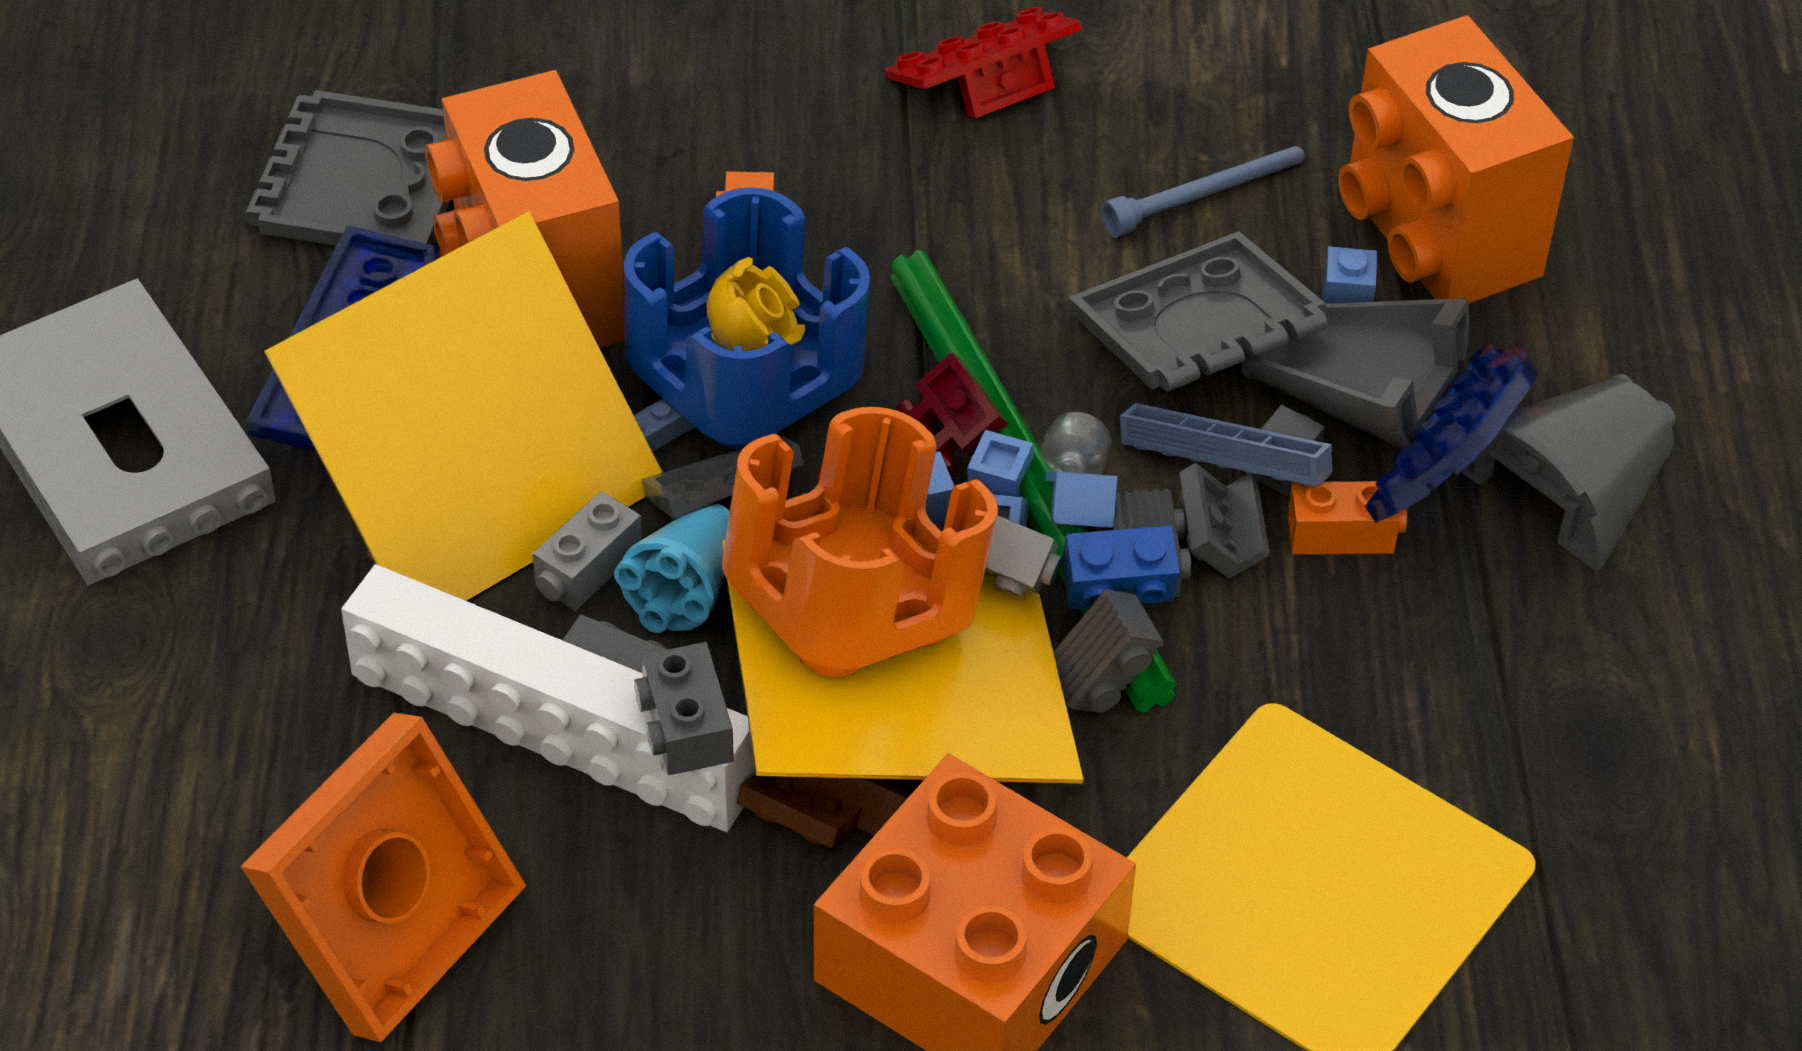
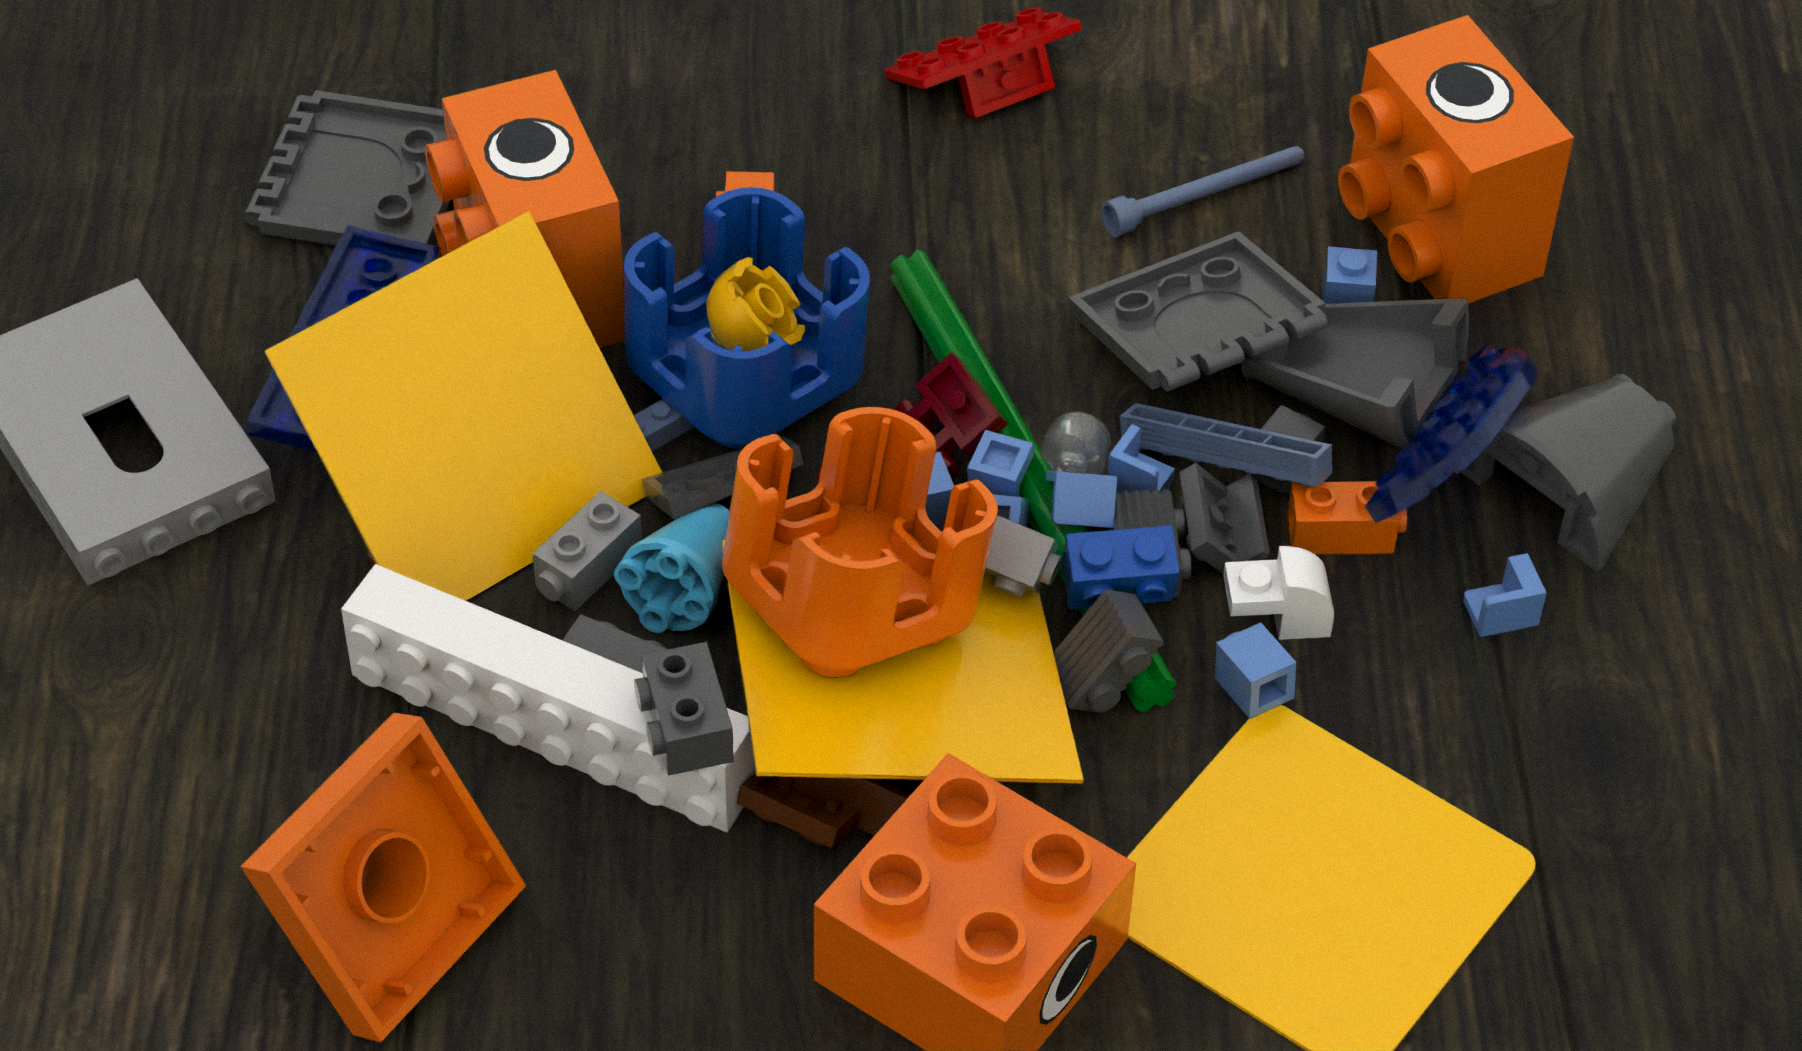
(1136, 469): none -> medium blue panel
(1255, 670): none -> medium blue brick
(1289, 587): none -> white brick
(1508, 605): none -> medium blue panel

